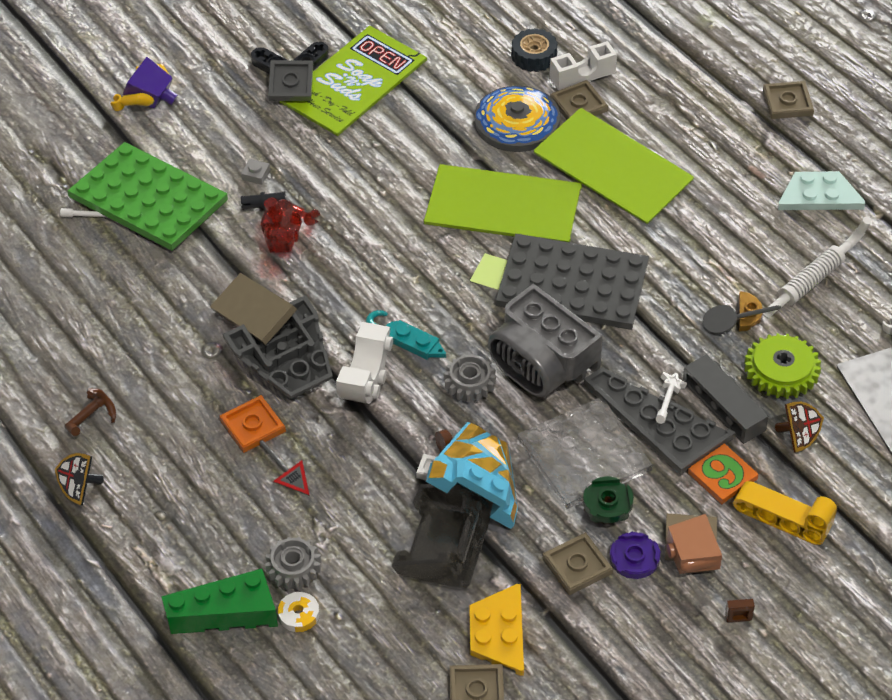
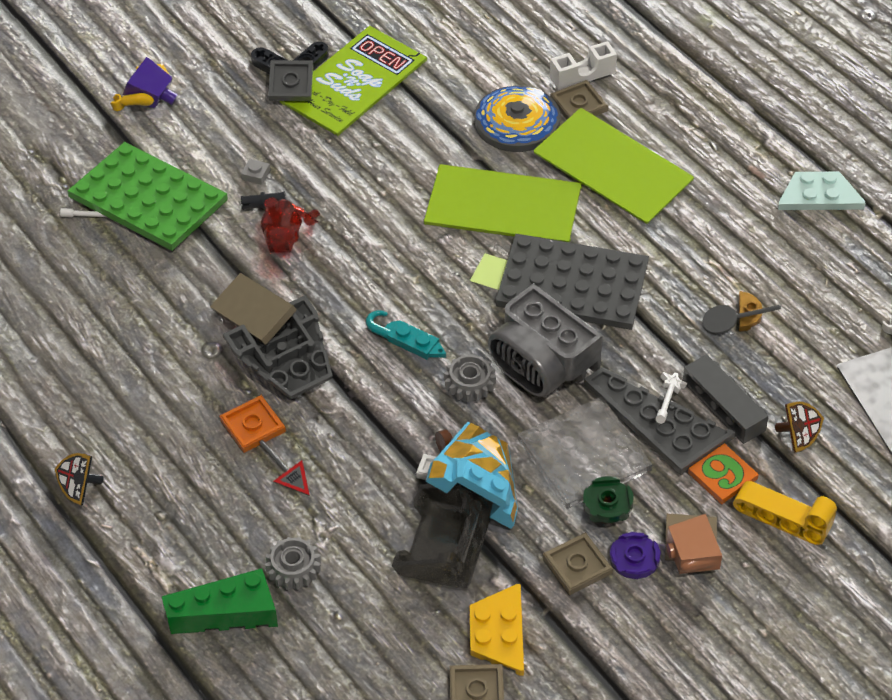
(99, 399): reddish brown piece -> none
(302, 621): piece -> none
(367, 372): white brick -> none
(533, 49): black wheel -> none
(739, 610): reddish brown tile -> none
(782, 365): lime gear -> none
(788, 100): dark tan tile -> none
(818, 269): white piece -> none

